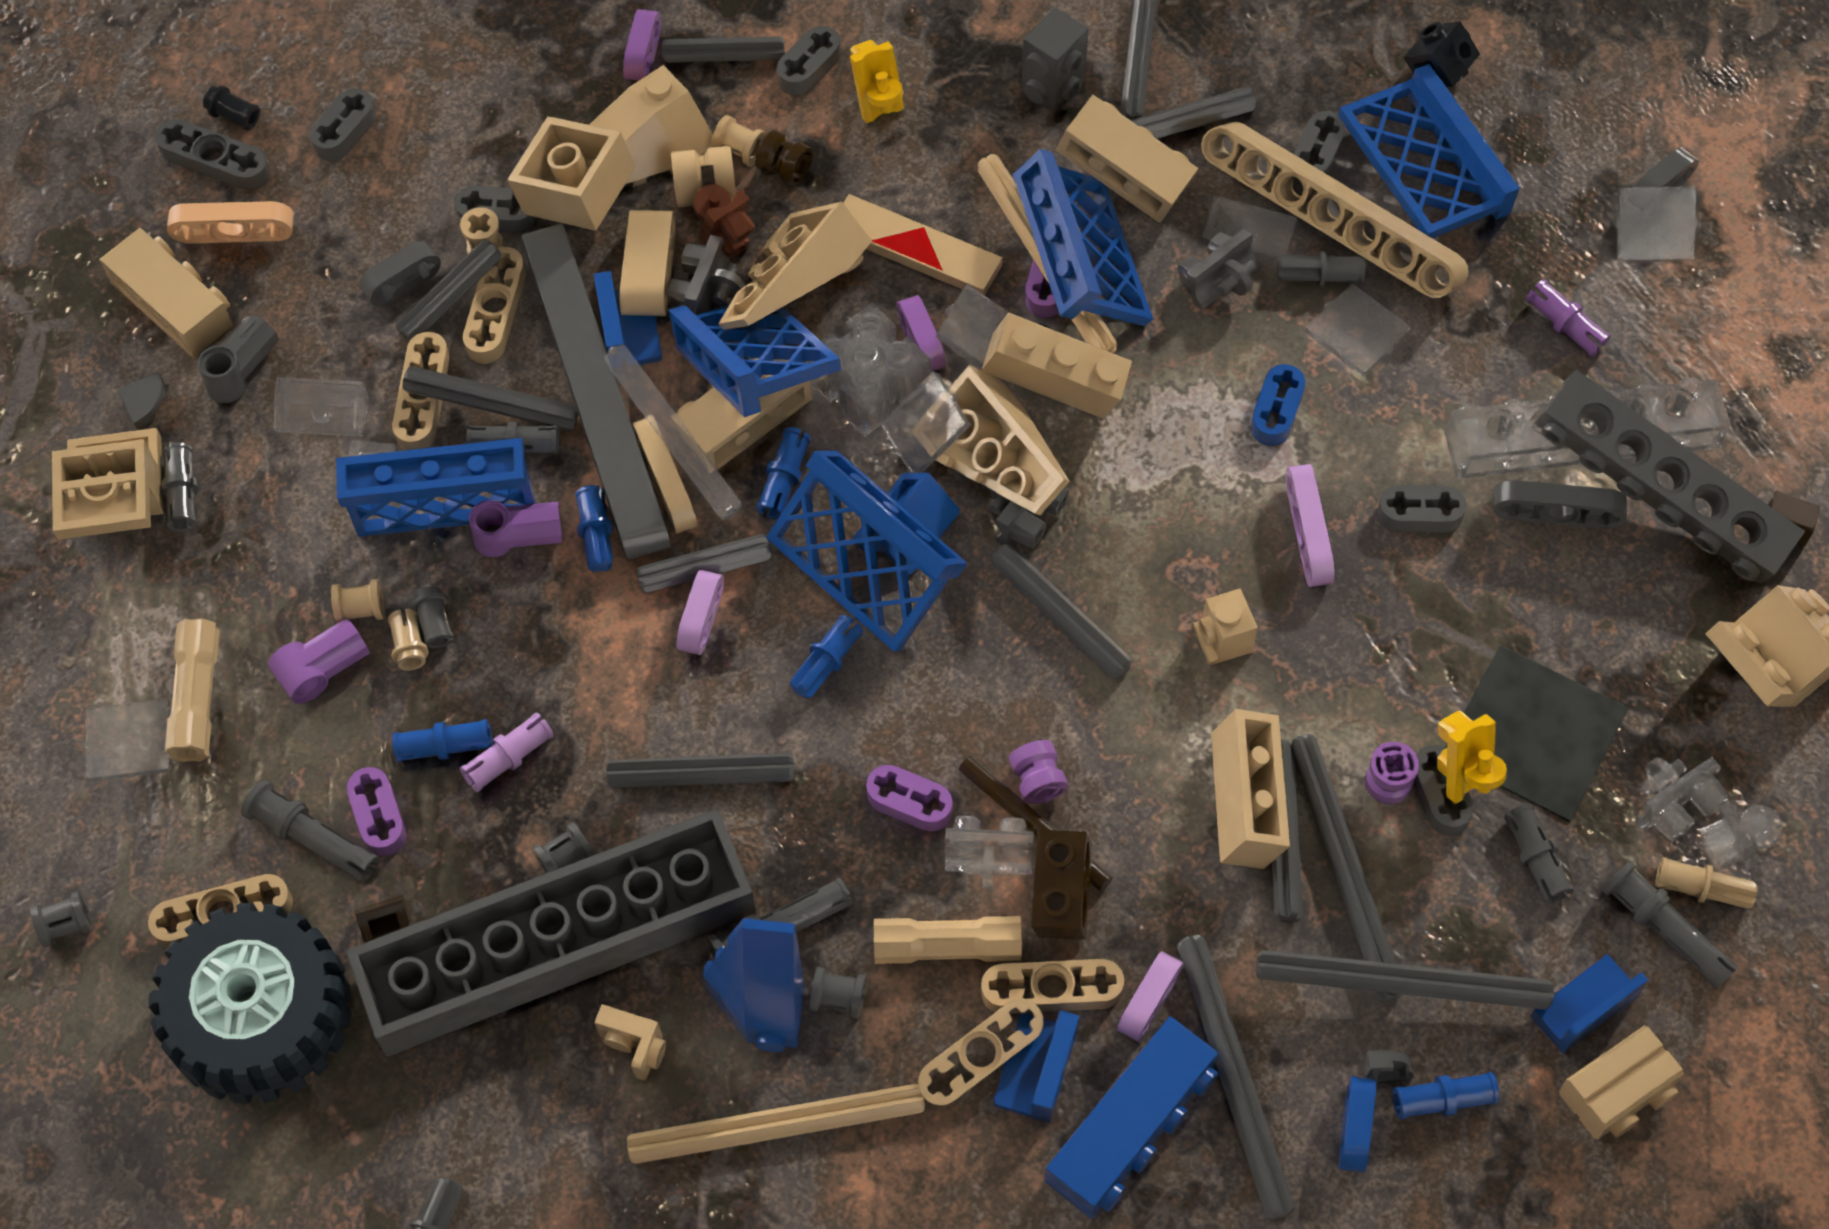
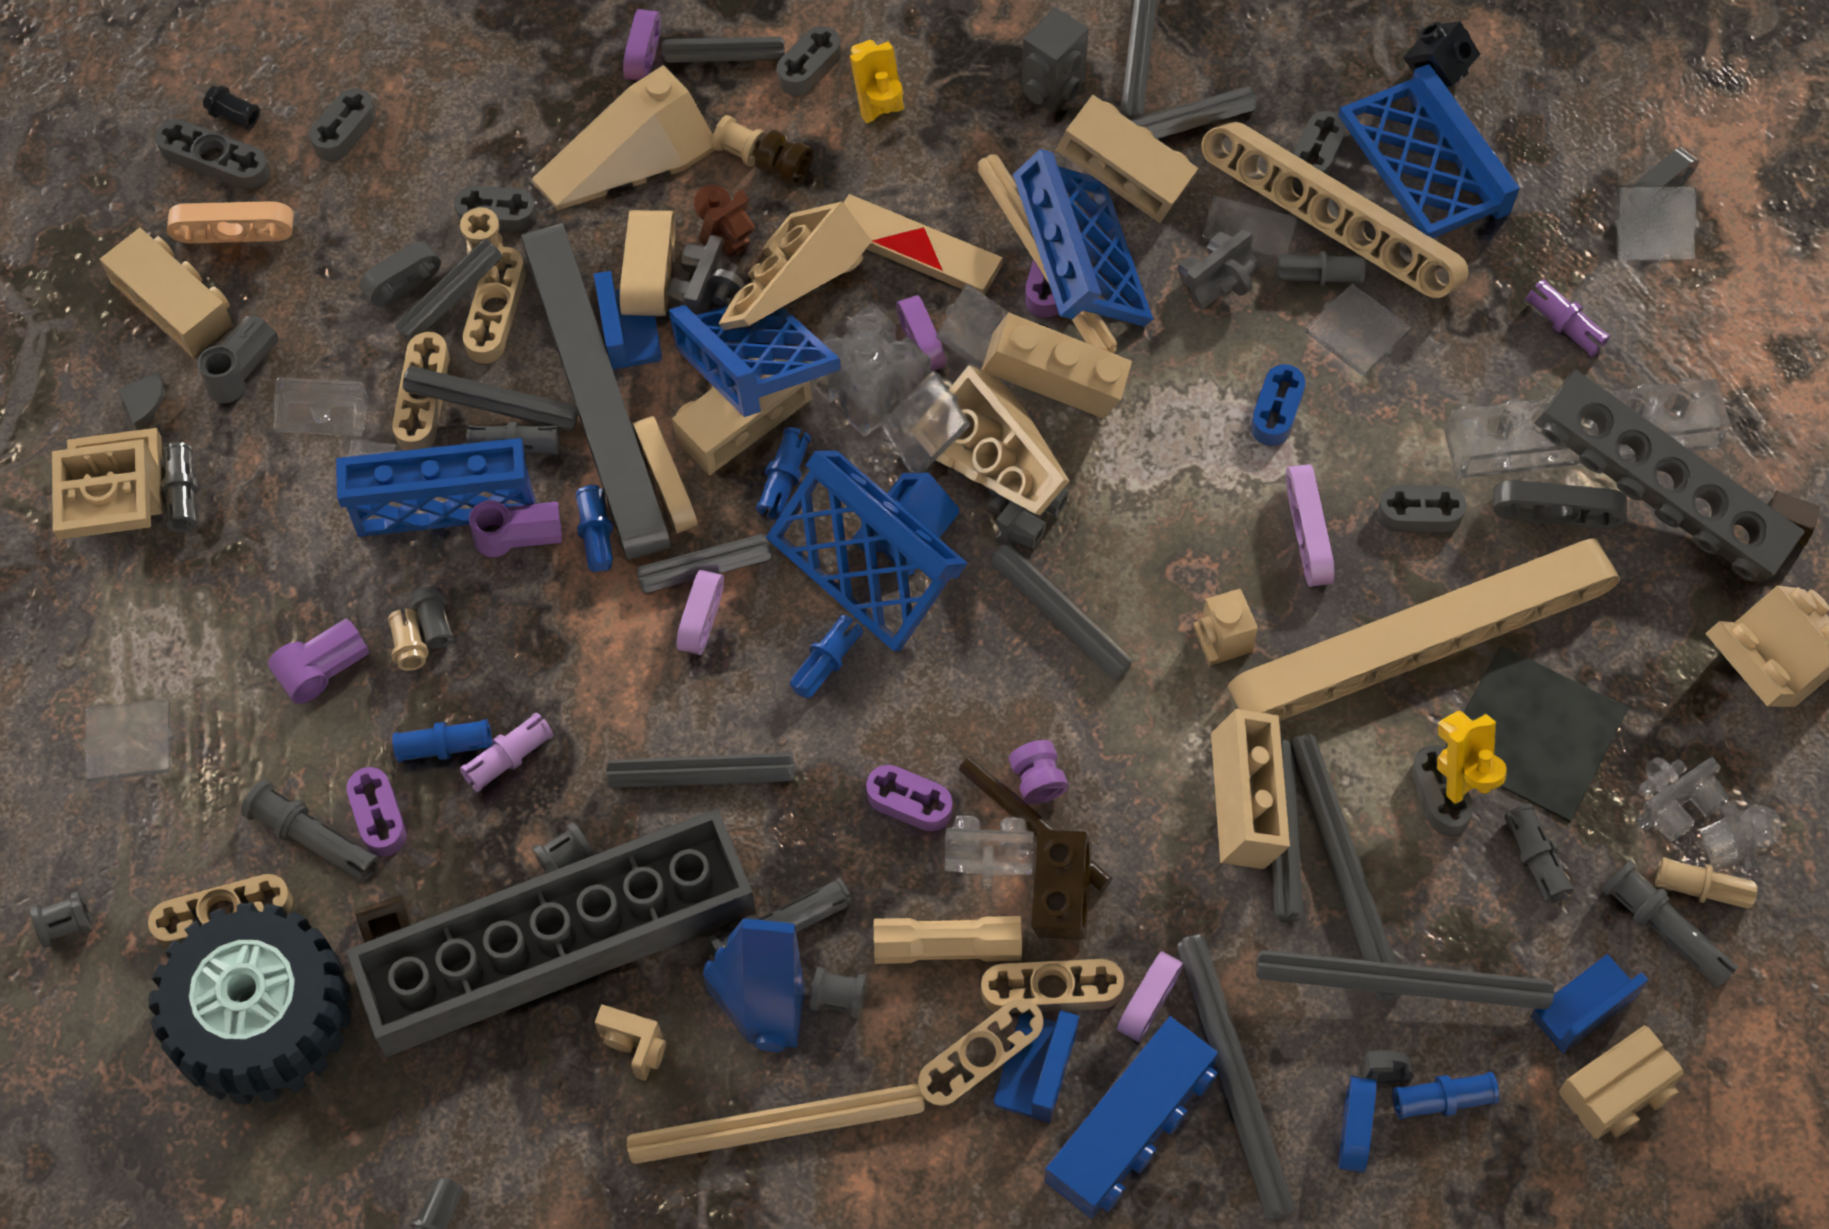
(189, 720): tan axle -> none
(358, 601): tan bush -> none
(571, 173): tan brick -> none
(673, 432): clear axle -> none
(688, 172): tan wheel -> none
(1394, 782): medium lavender wheel -> none
(1426, 632): none -> tan beam

